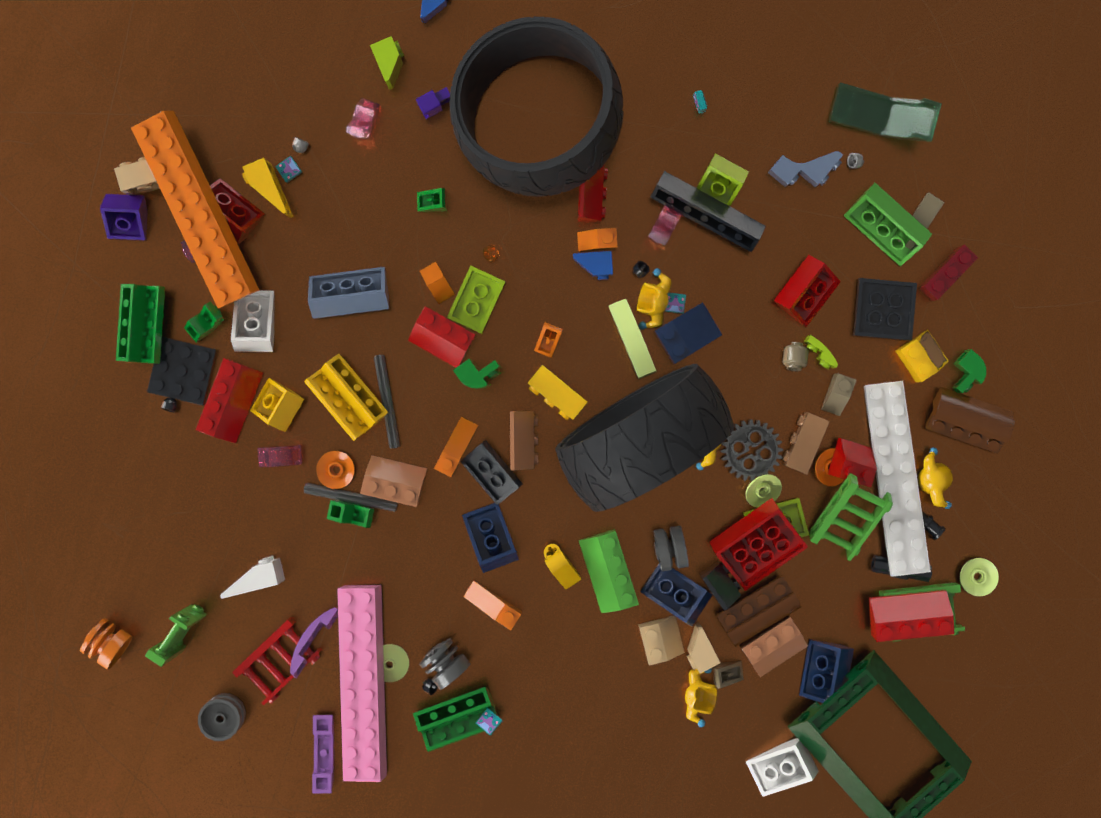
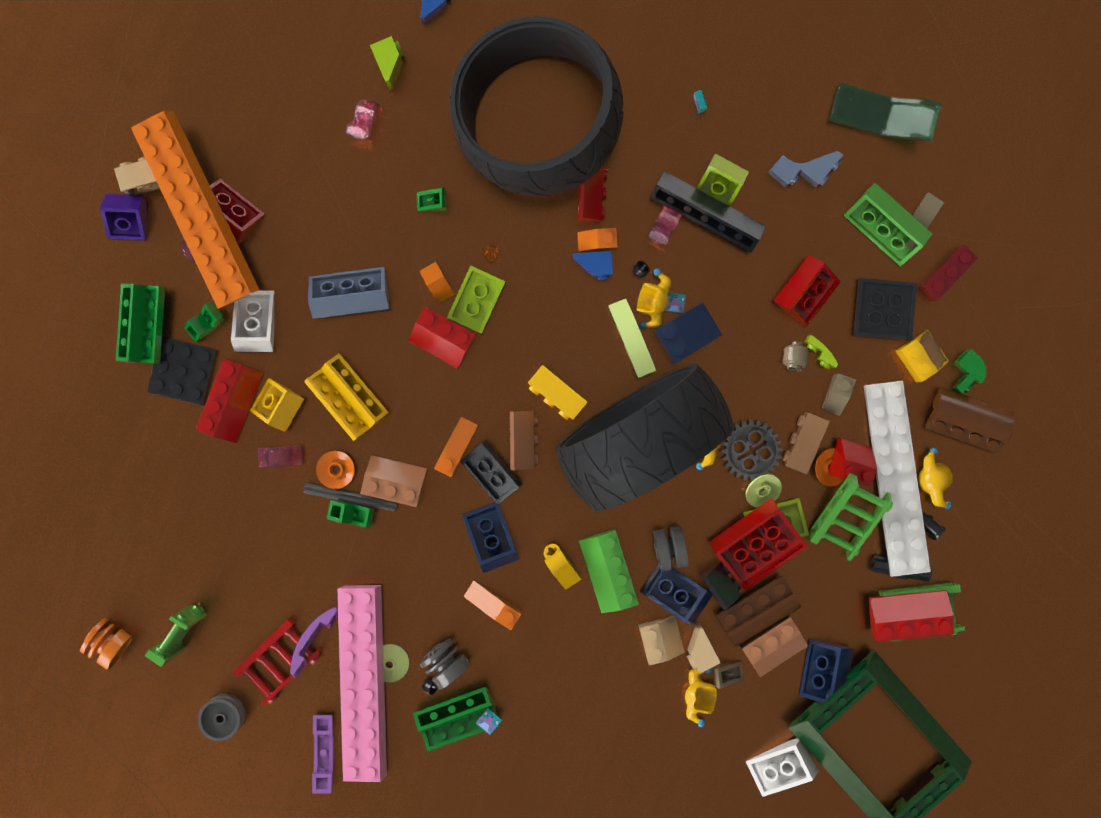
(169, 405): black hinge -> none
(263, 575): white slope -> none
(264, 180): yellow slope -> none
(288, 169): tile -> none
(300, 145): light grey hinge -> none
(386, 400): dark grey axle -> none
(432, 102): dark purple piece -> none
(473, 377): green brick -> none
(548, 339): orange slope -> none
(855, 157): light grey hinge -> none
(988, 577): yellowish green dish -> none

